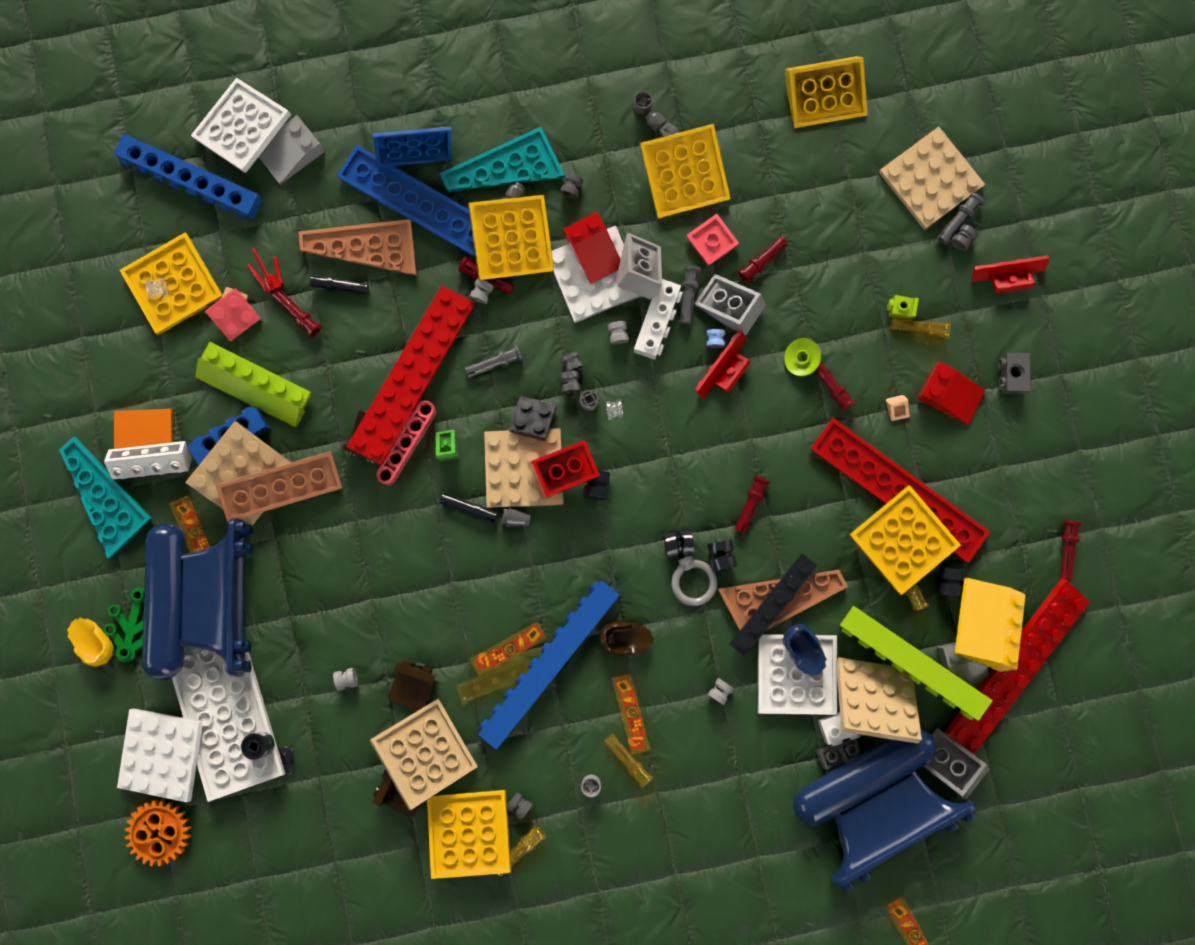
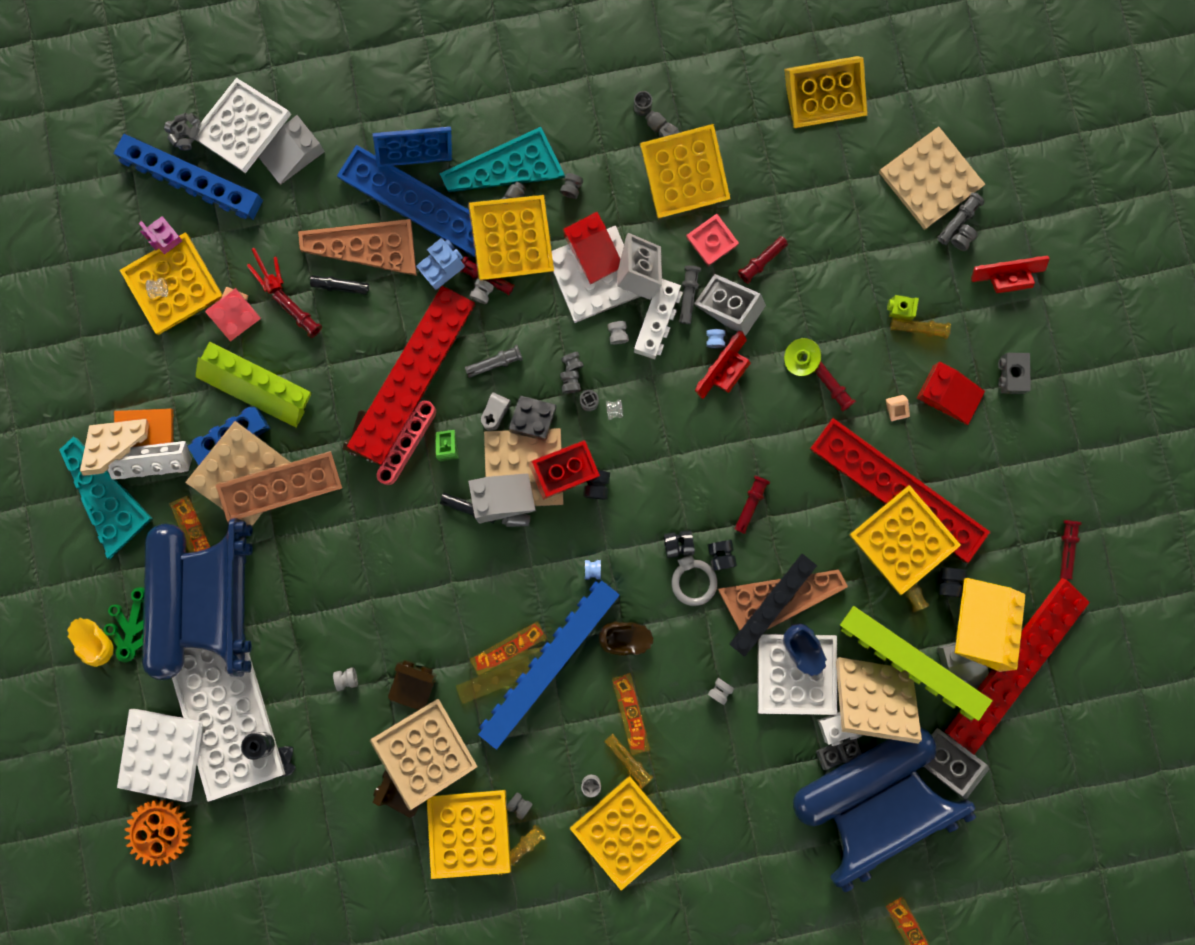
(111, 442): none -> tan plate
(161, 235): none -> magenta bracket
(177, 132): none -> dark grey piece
(441, 263): none -> medium blue plate
(496, 409): none -> light grey piece
(501, 497): none -> light grey slope
(592, 569): none -> light blue wheel
(625, 833): none -> yellow plate

